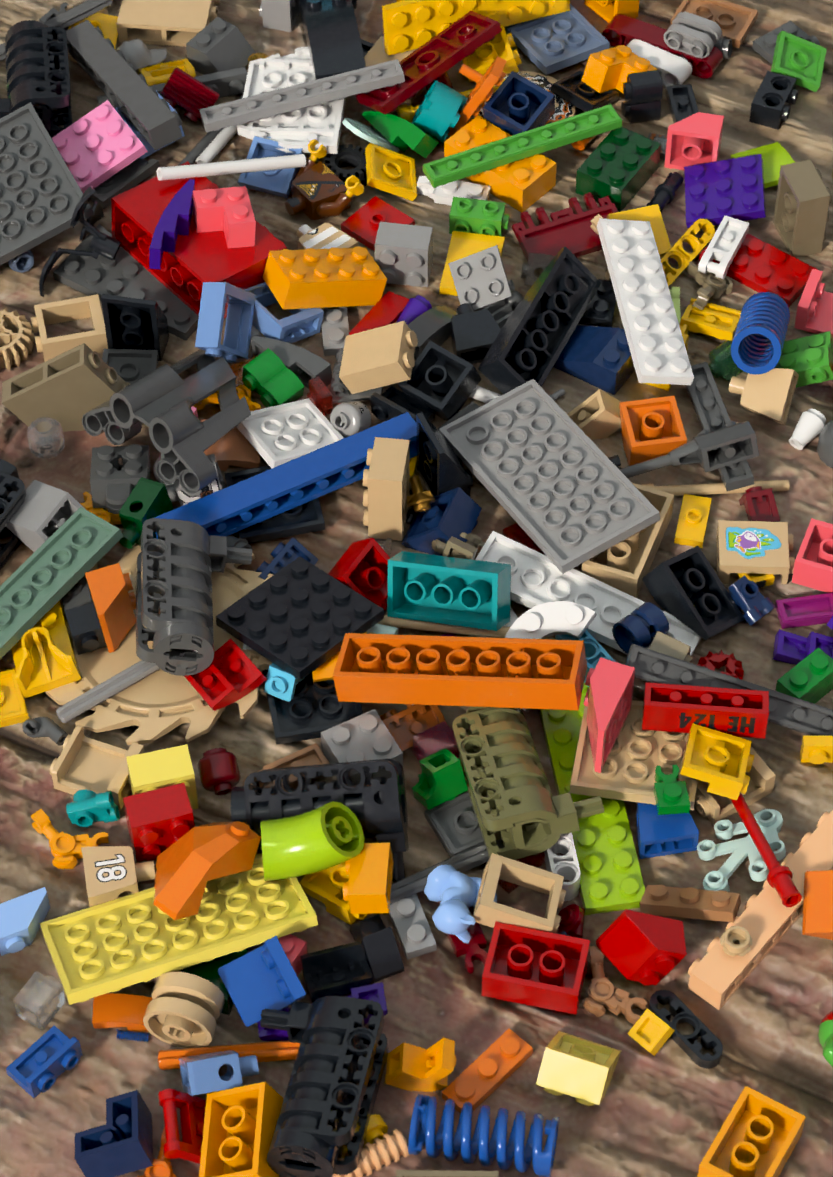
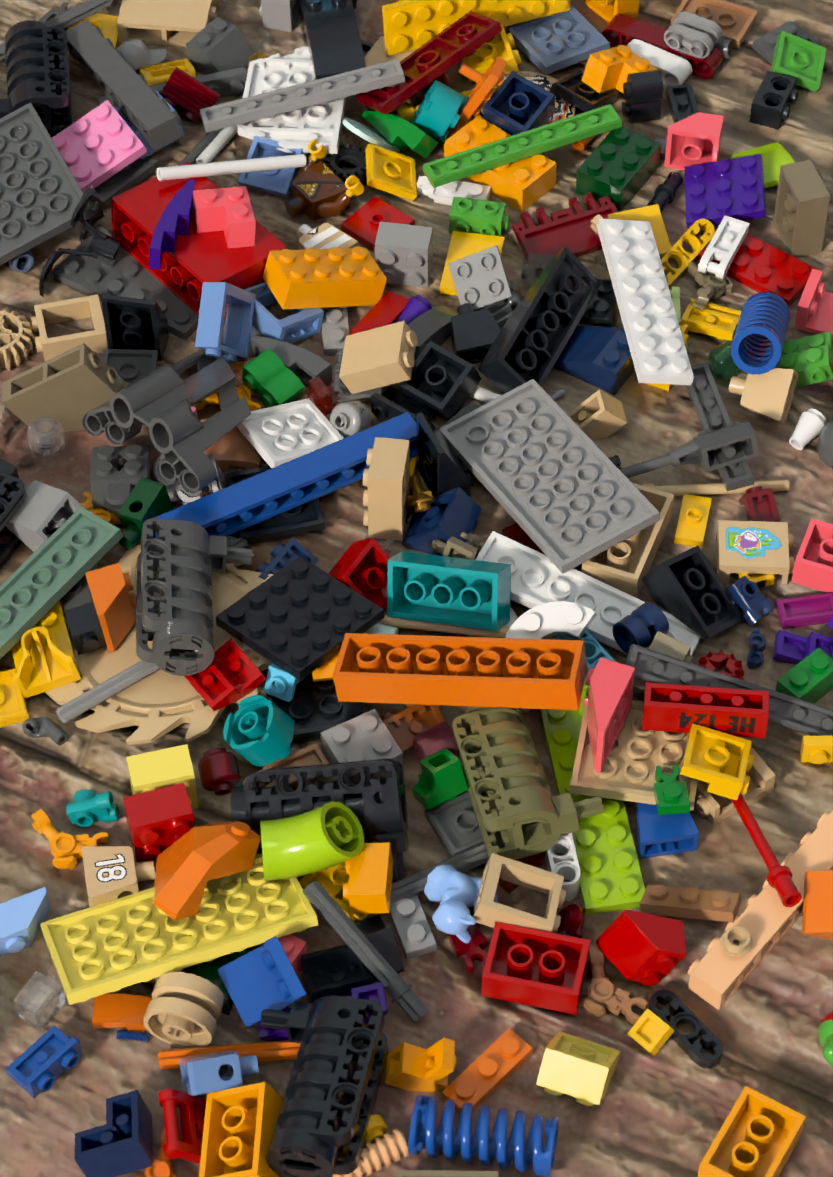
(93, 766): tan panel -> none
(259, 731): none -> teal brick
(365, 951): none -> dark grey axle
(650, 428): orange slope -> none
(757, 645): none -> dark blue piece
(770, 823): light aqua plant -> none

